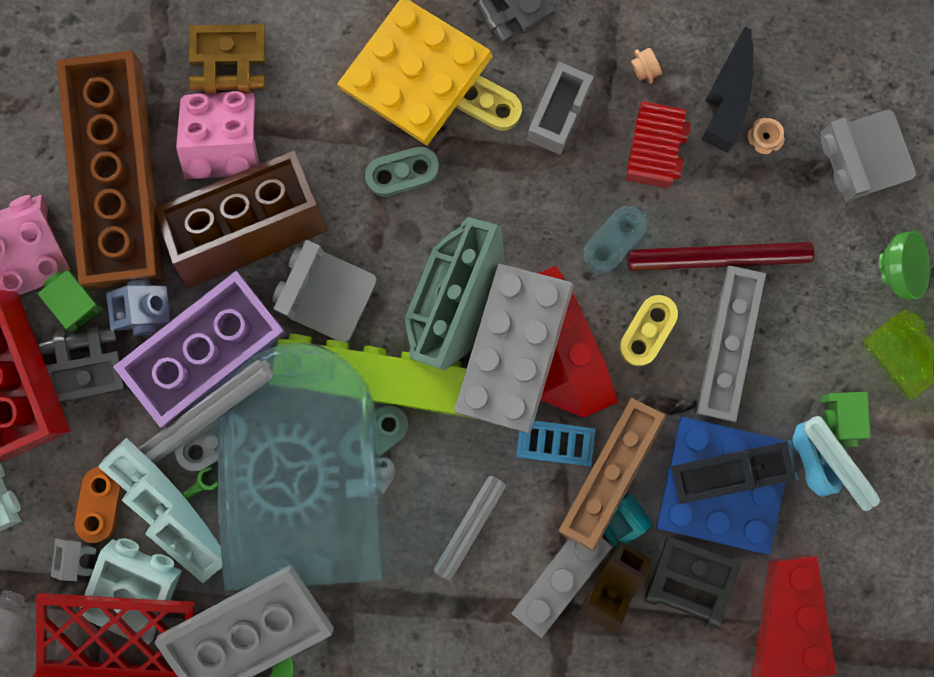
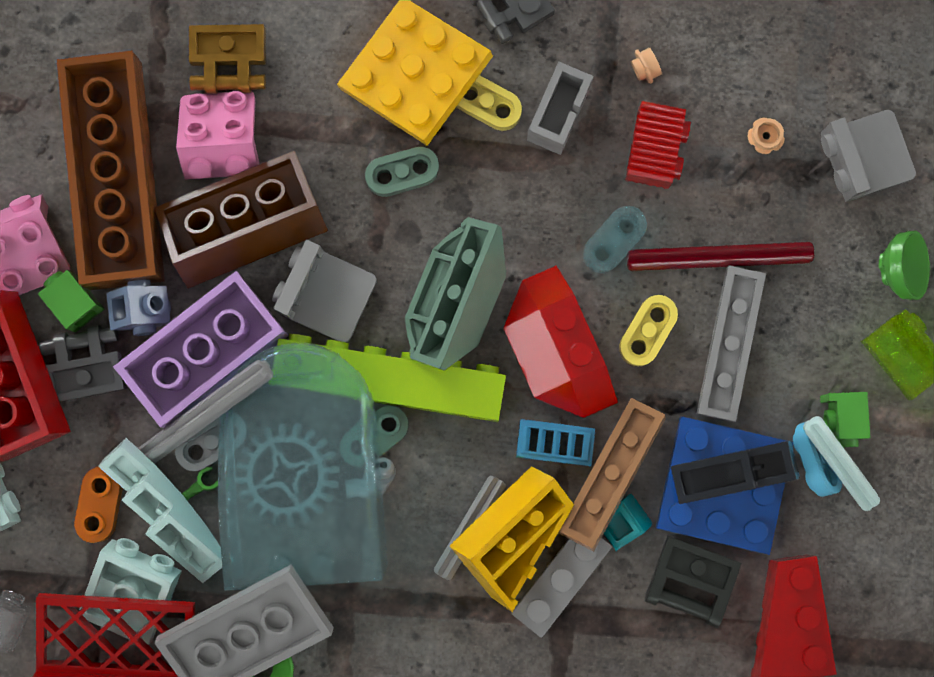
(67, 557): light grey tile -> none
(512, 534): none -> yellow wedge
(514, 348): light grey plate -> none
(616, 587): dark brown brick -> none
(731, 94): black slope -> none

